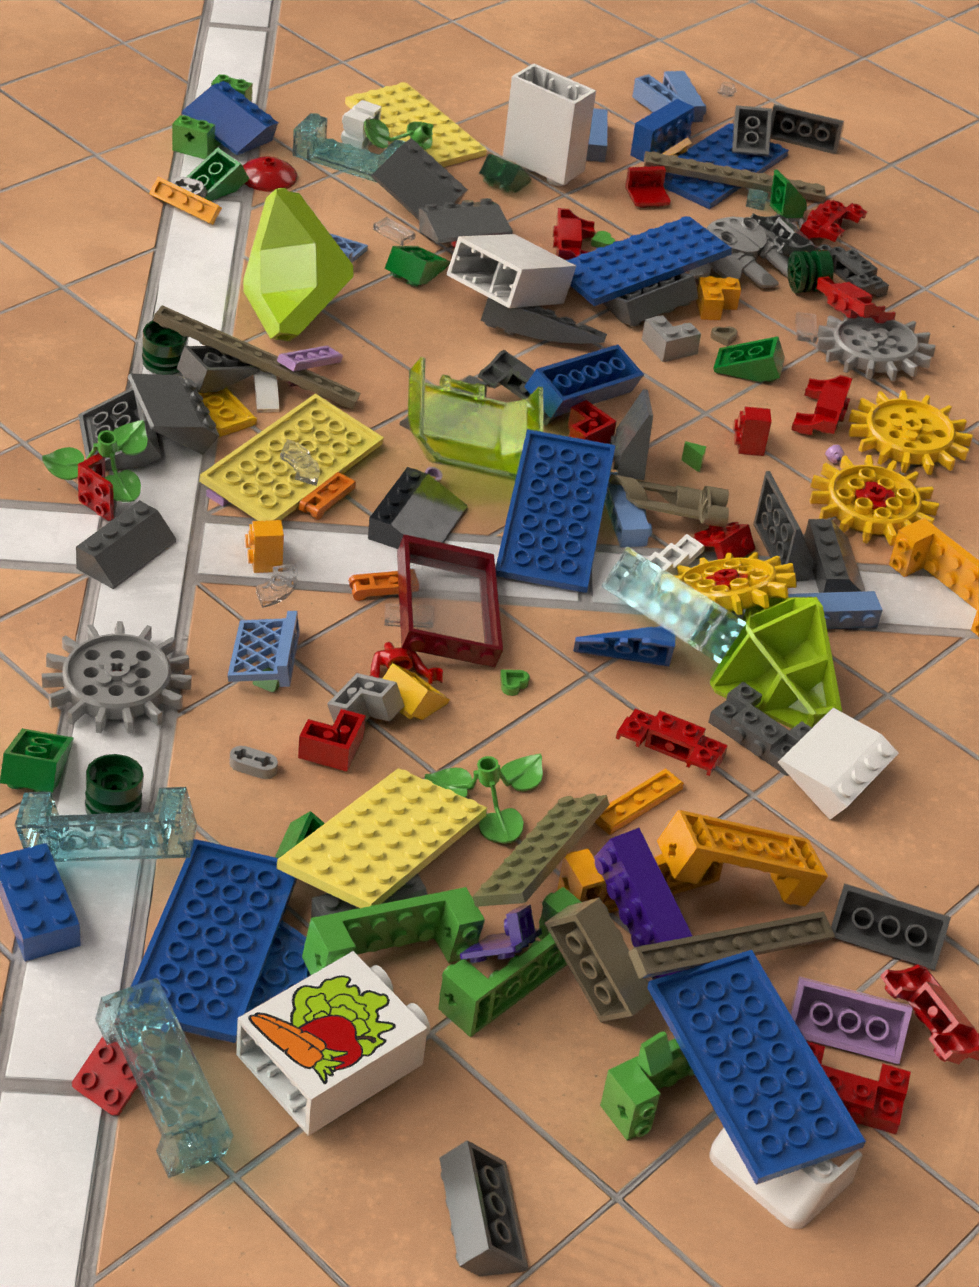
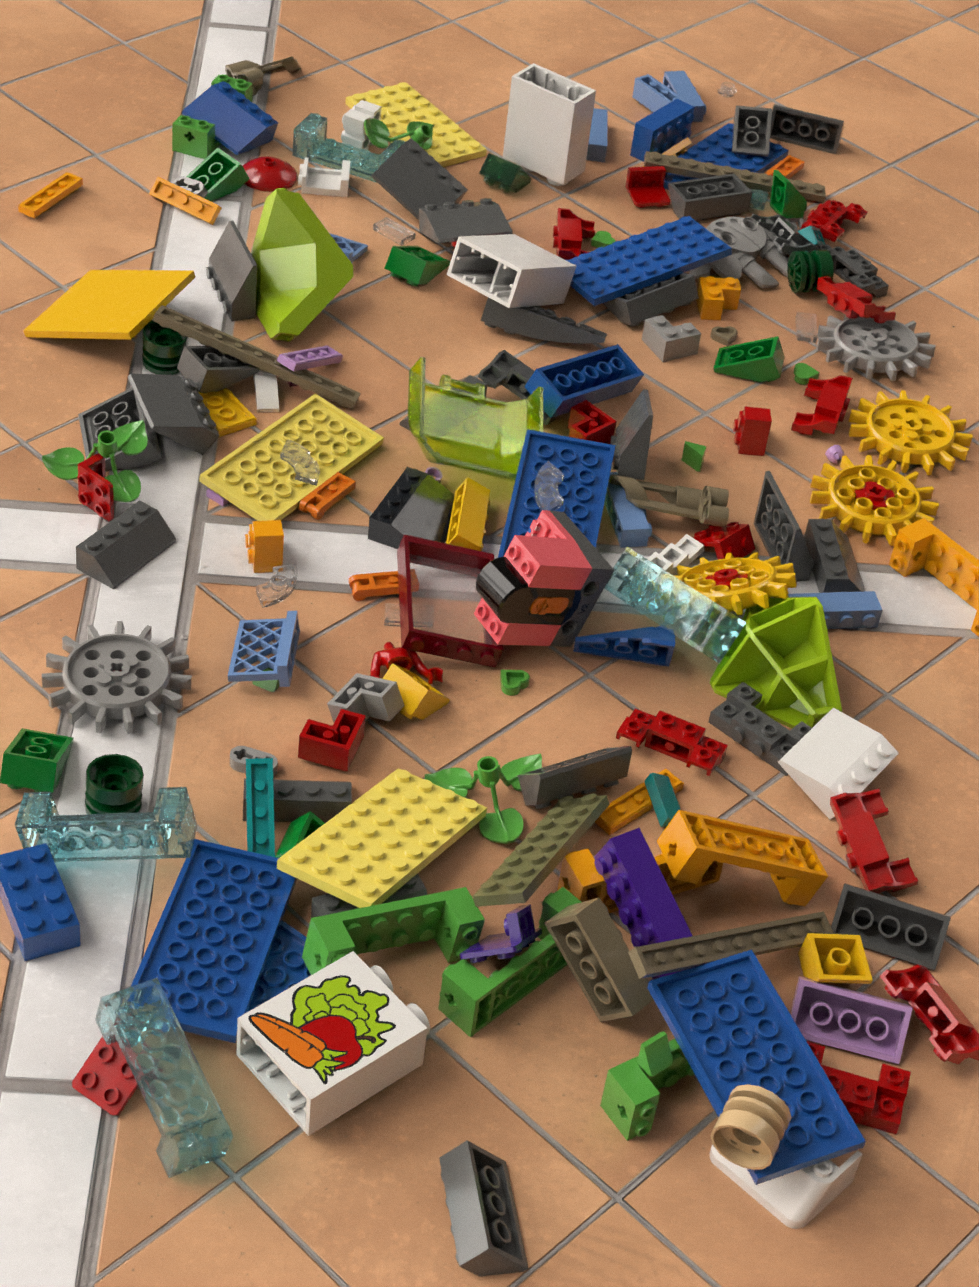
(50, 195): none -> light orange plate
(109, 304): none -> yellow tile
(233, 275): none -> slope
(254, 72): none -> dark tan panel
(260, 806): none -> teal plate
(299, 797): none -> dark grey slope
(324, 181): none -> white panel
(469, 515): none -> yellow brick
(542, 585): none -> piece
(546, 487): none -> clear tile
(575, 775): none -> dark grey slope
(662, 797): none -> teal slope
(710, 197): none -> dark grey slope
(751, 1127): none -> tan wheel
(788, 167): none -> orange plate
(804, 372): none -> bright green tile
(813, 235): none -> teal slope
(834, 959): none -> yellow slope
(864, 844): none -> red bracket

